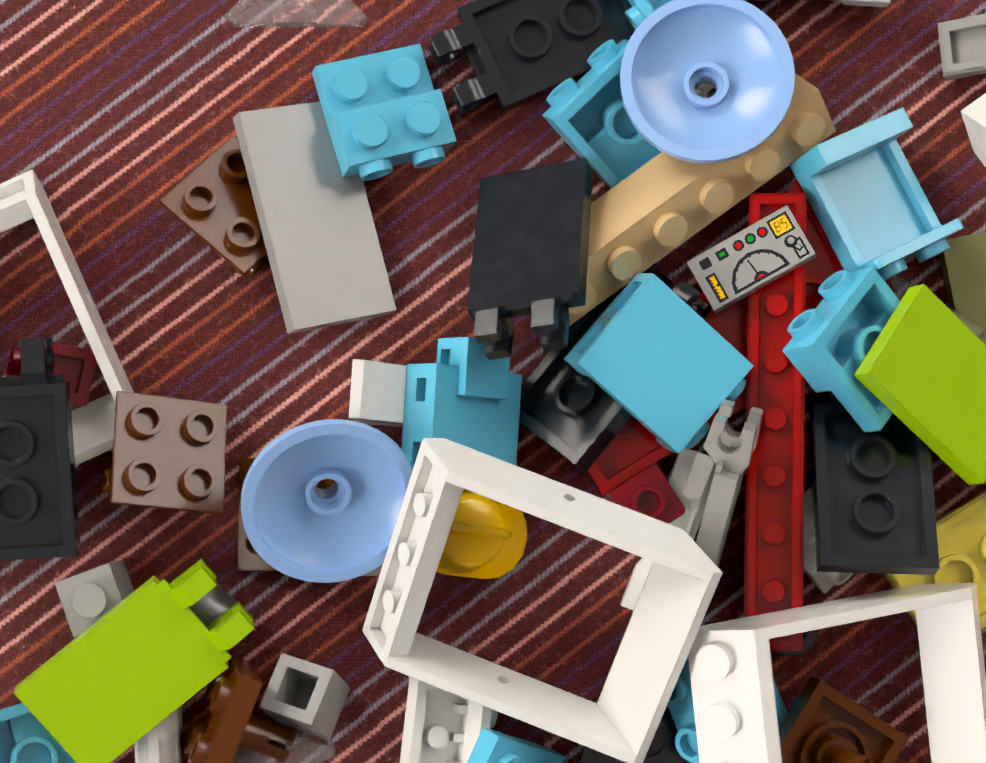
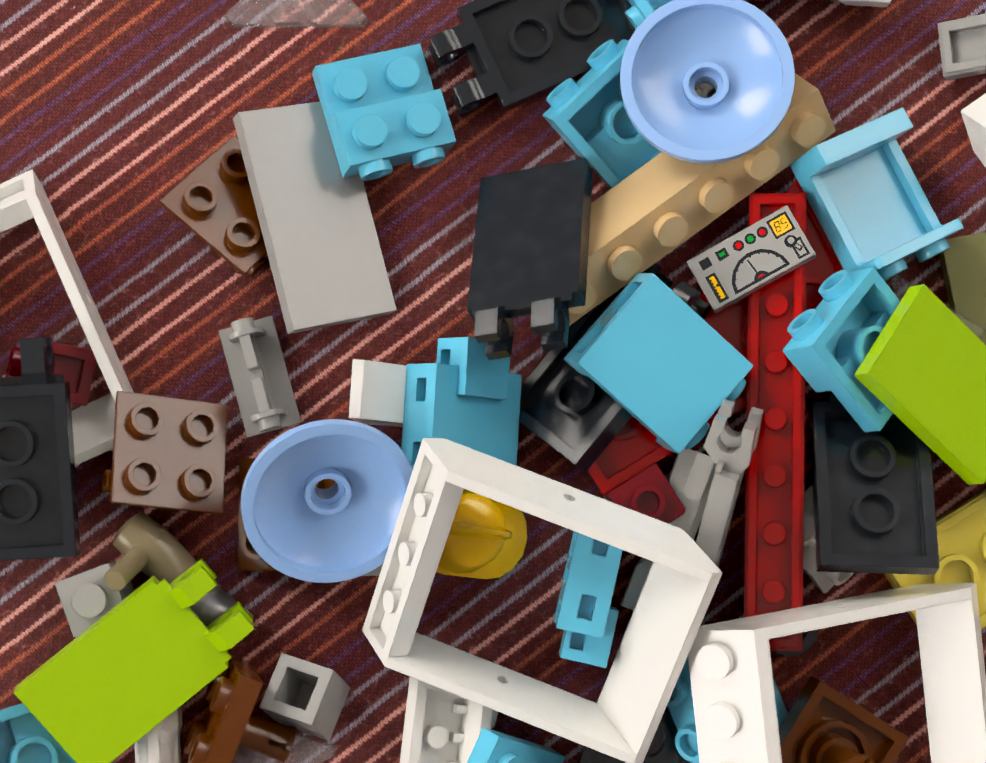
(147, 549): none -> dark tan piece
(259, 375): none -> light grey hinge
(586, 599): none -> medium azure piece

